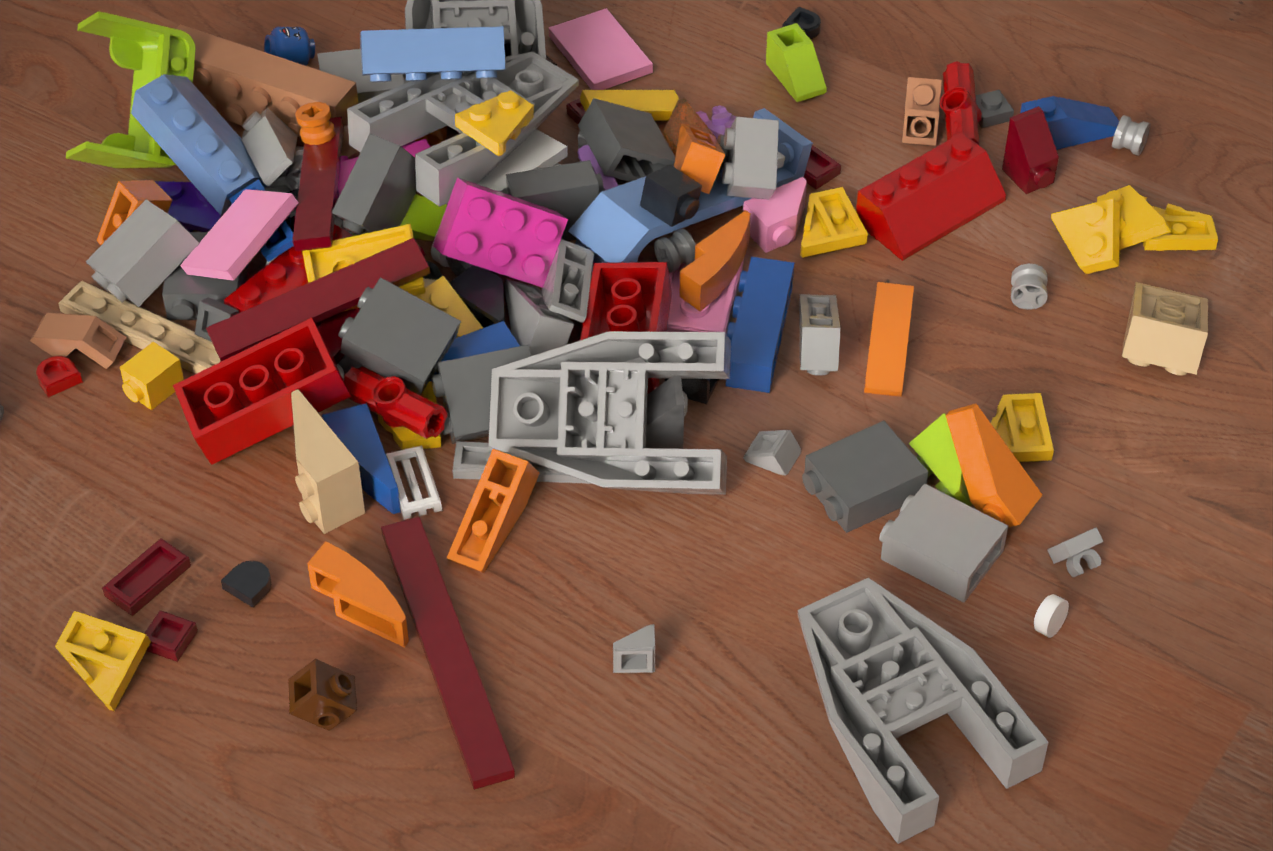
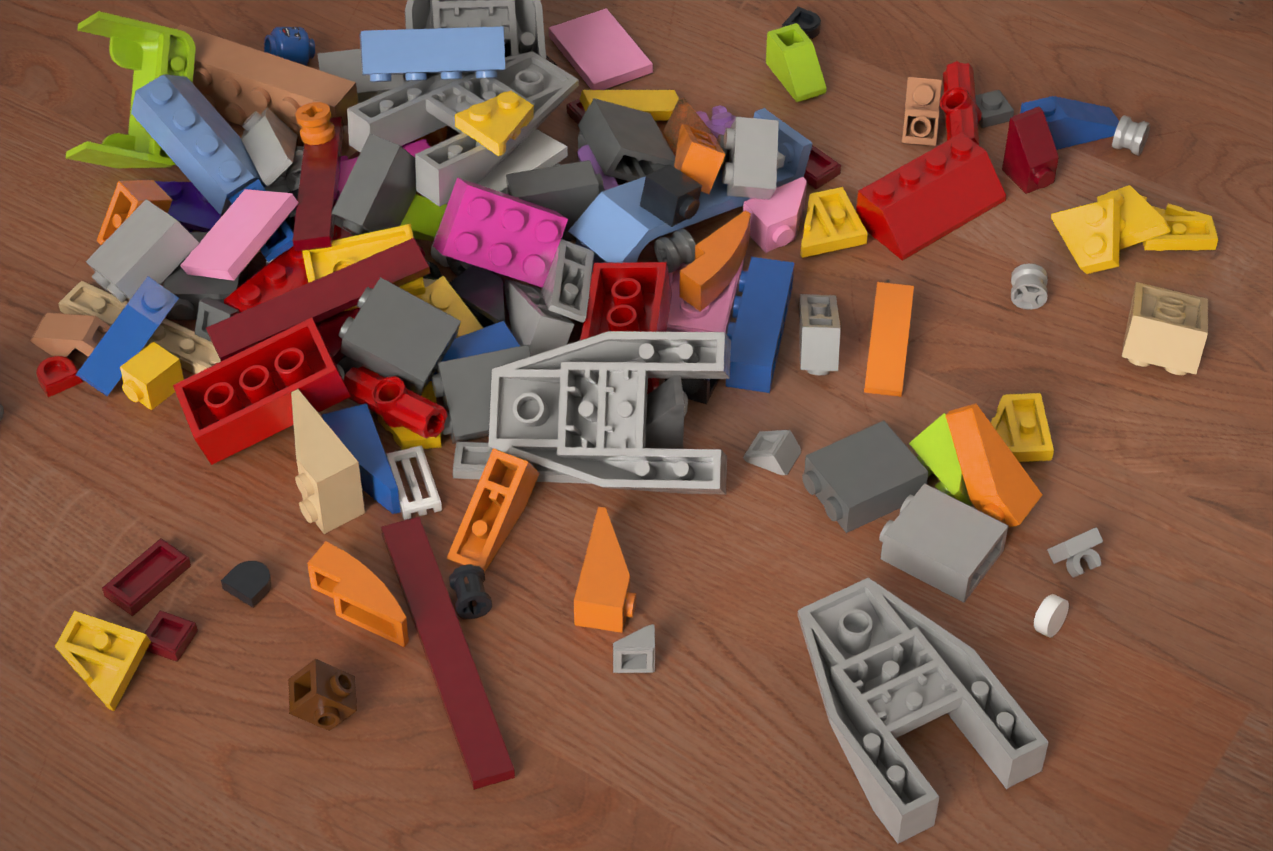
(127, 335): none -> blue slope
(471, 591): none -> black bush
(604, 582): none -> orange slope

